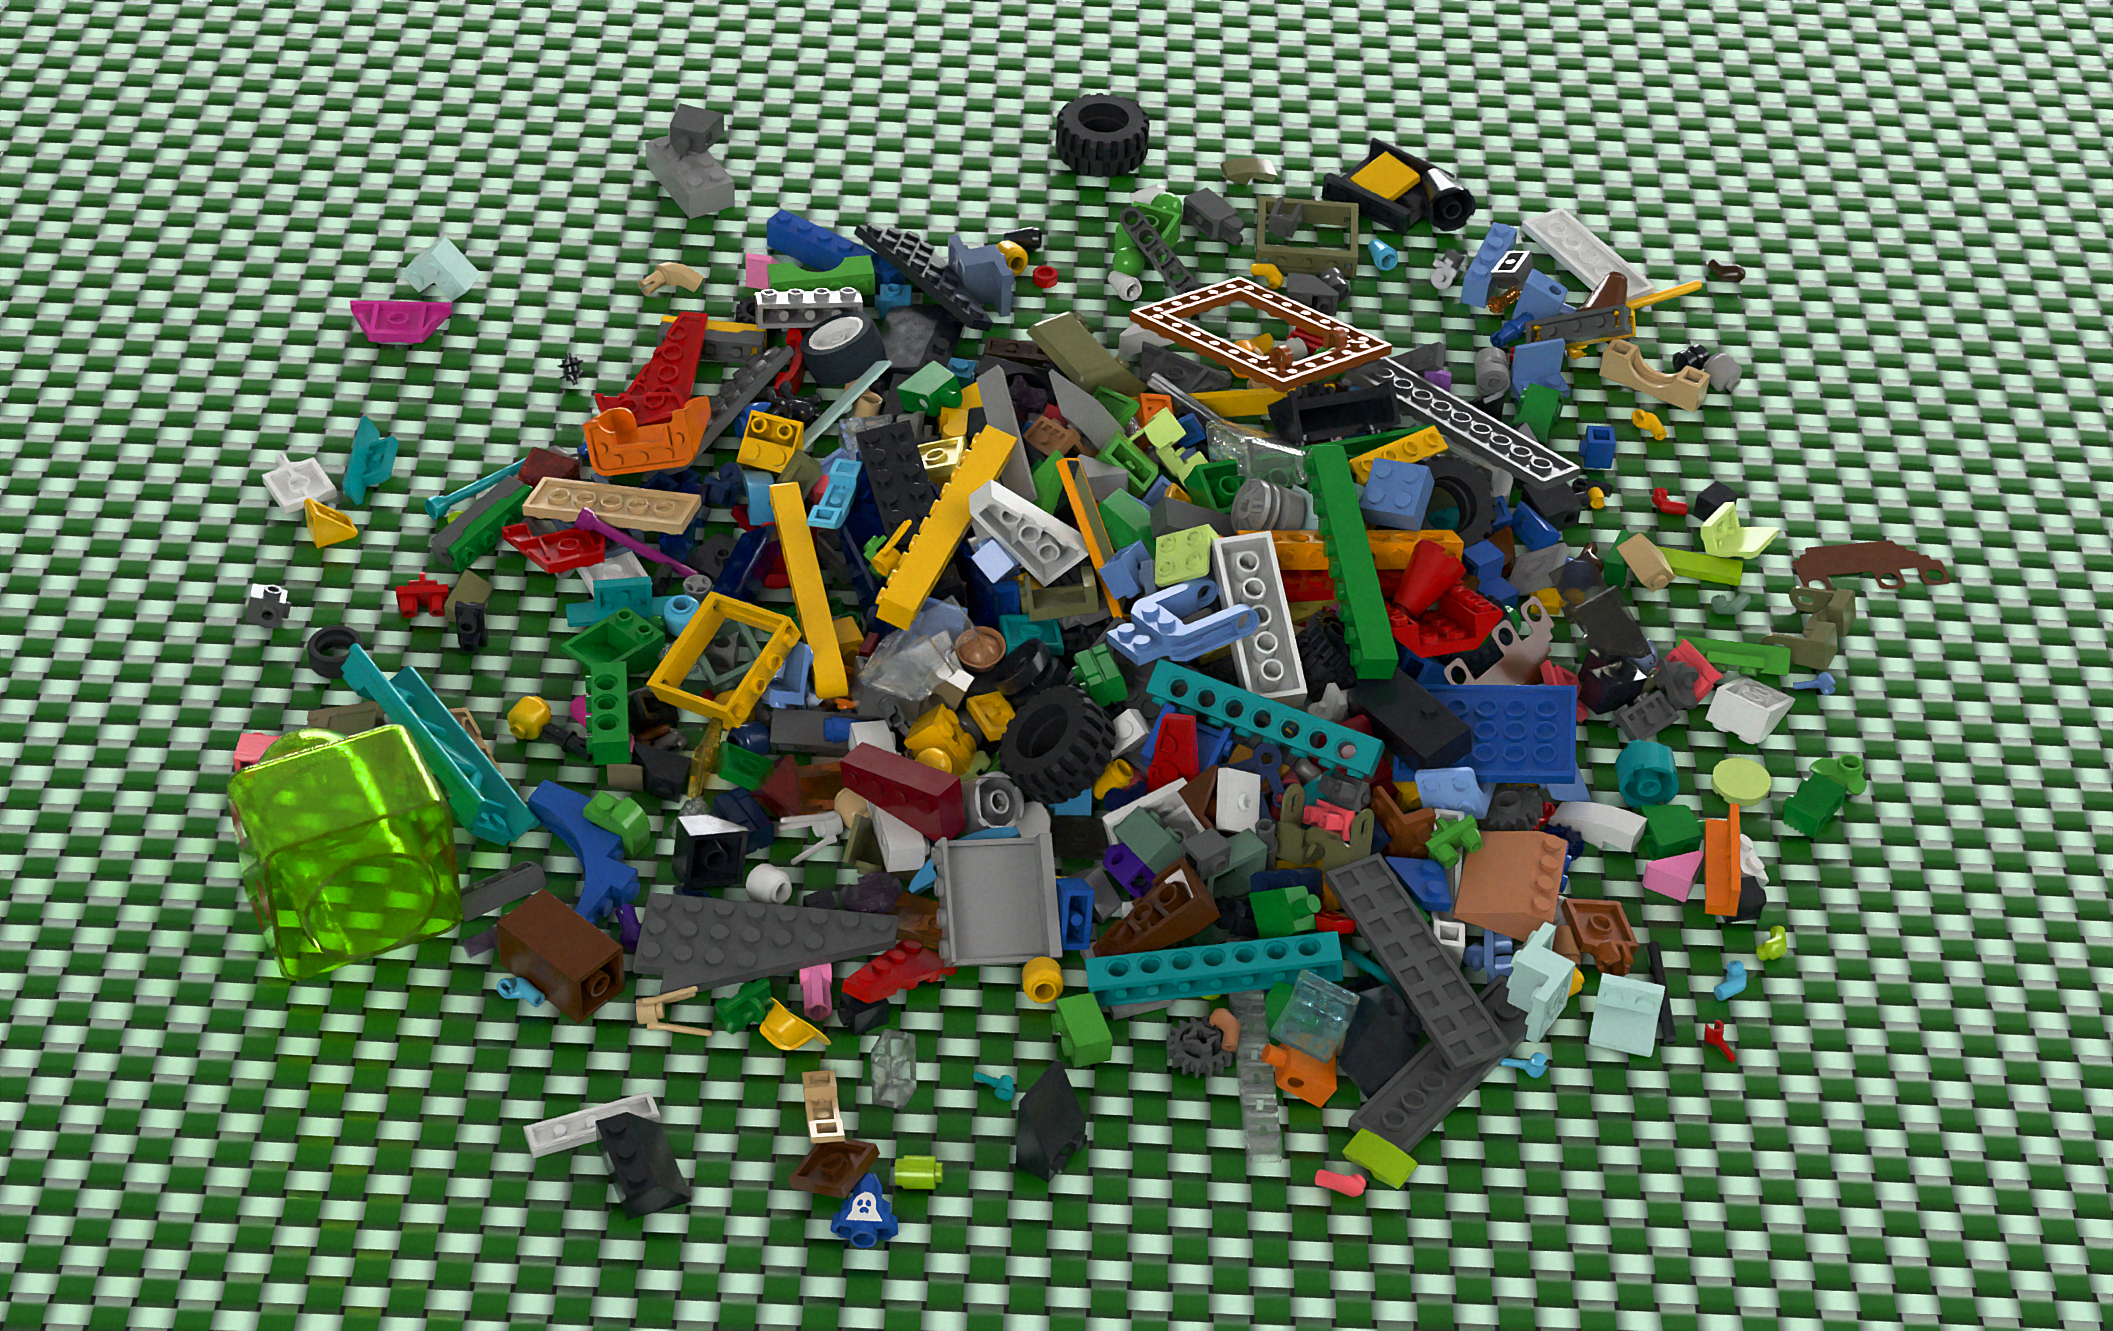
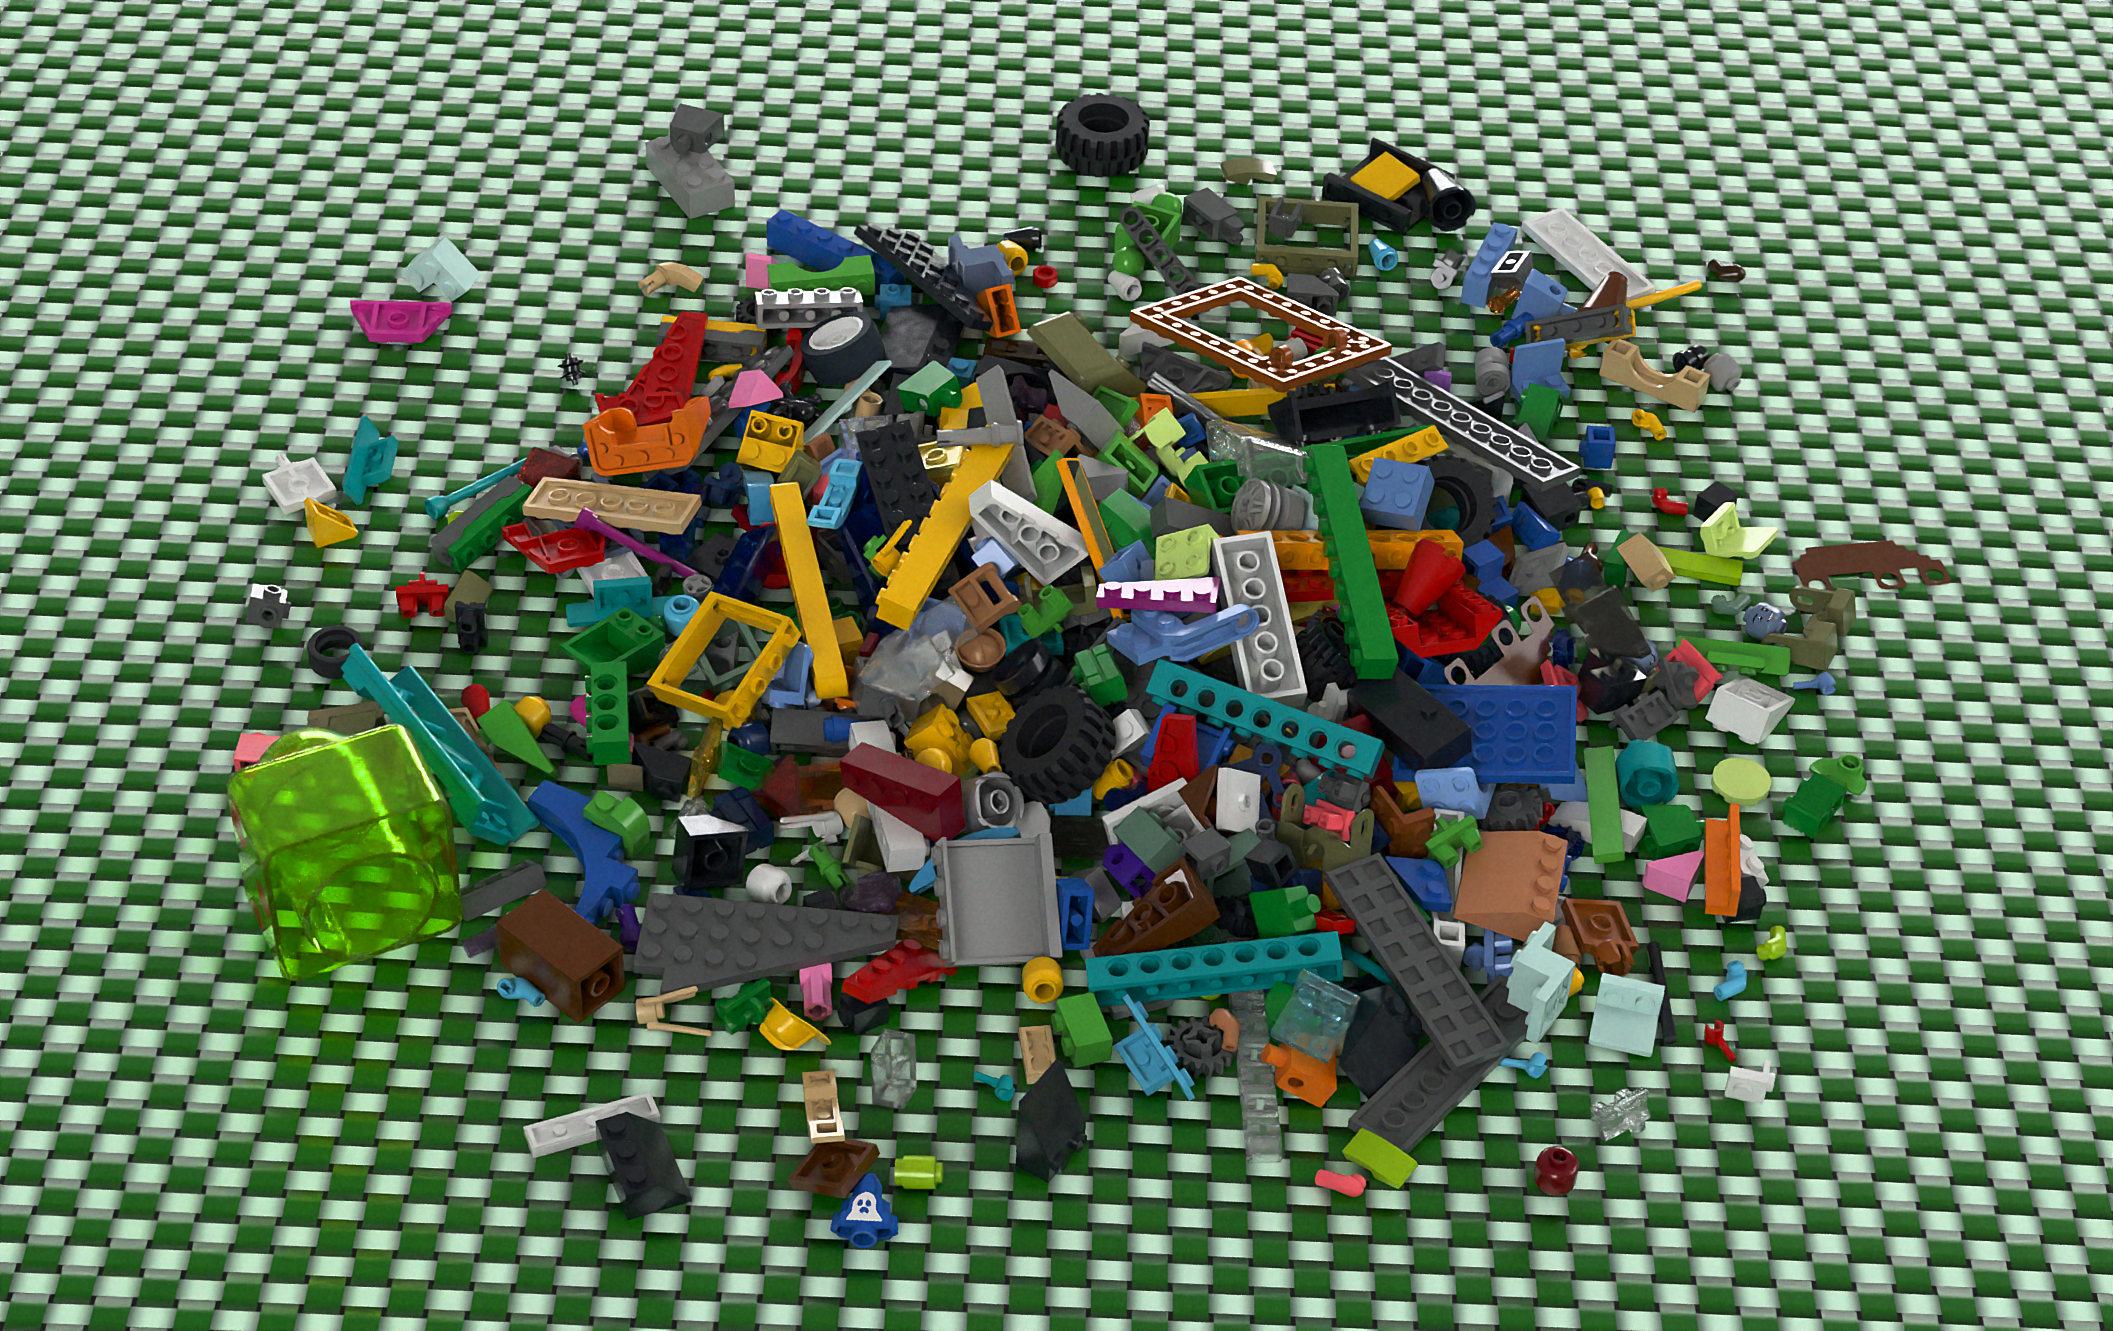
(476, 700): none -> red cone
(510, 734): none -> bright green slope
(712, 386): none -> light grey tile
(724, 371): none -> yellow arm
(753, 388): none -> bright pink slope
(820, 447): none -> medium nougat tile
(829, 867): none -> bright green pin
(976, 602): none -> medium nougat plate
(985, 755): none -> yellow cone
(993, 435): none -> light grey pin
(1001, 309): none -> orange torso
(1036, 1051): none -> tan plate
(1047, 614): none -> bright green hips
(1148, 1059): none -> medium azure bracket
(1163, 595): none -> magenta wing
(1271, 863): none -> black brick
(1556, 1171): none -> dark red head
(1563, 649): none -> clear blue gear
(1604, 805): none -> bright green tile
(1623, 1114): none -> clear hips
(1750, 1084): none -> white bracket
(1764, 620): none -> sand blue head

